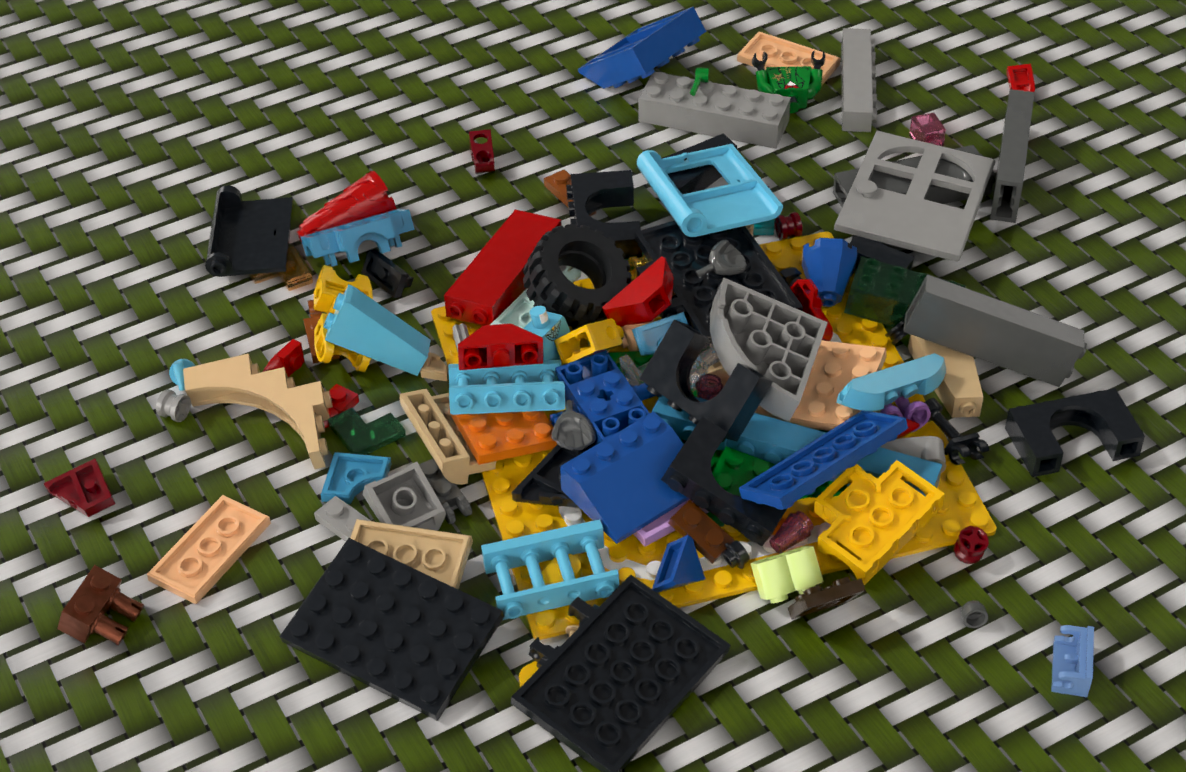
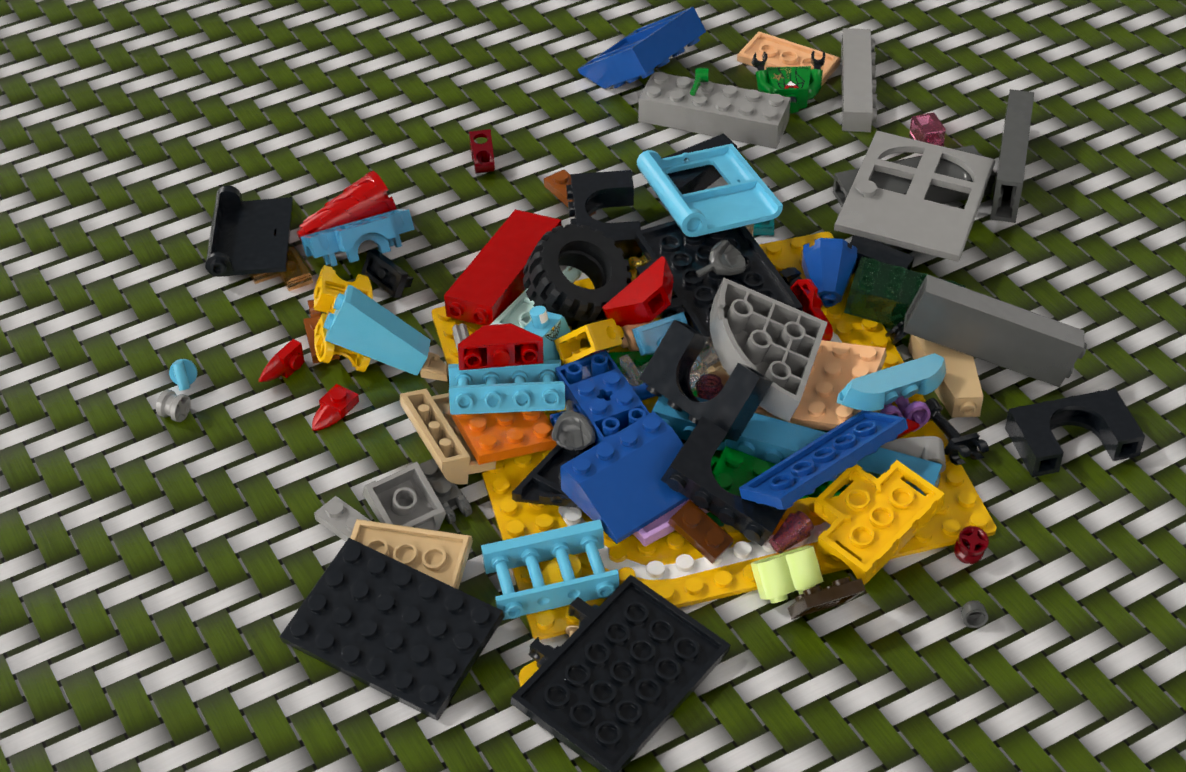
(82, 488): dark red wing -> none
(90, 602): copper brick -> none
(208, 549): light nougat tile -> none
(241, 383): tan arch -> none
(350, 474): dark azure tile -> none
(363, 437): clear green tile -> none
(678, 566): blue slope -> none
(735, 554): black plate -> none
(788, 226): dark red wheel -> none
(1021, 77): red plate -> none
(1073, 661): medium blue hinge -> none

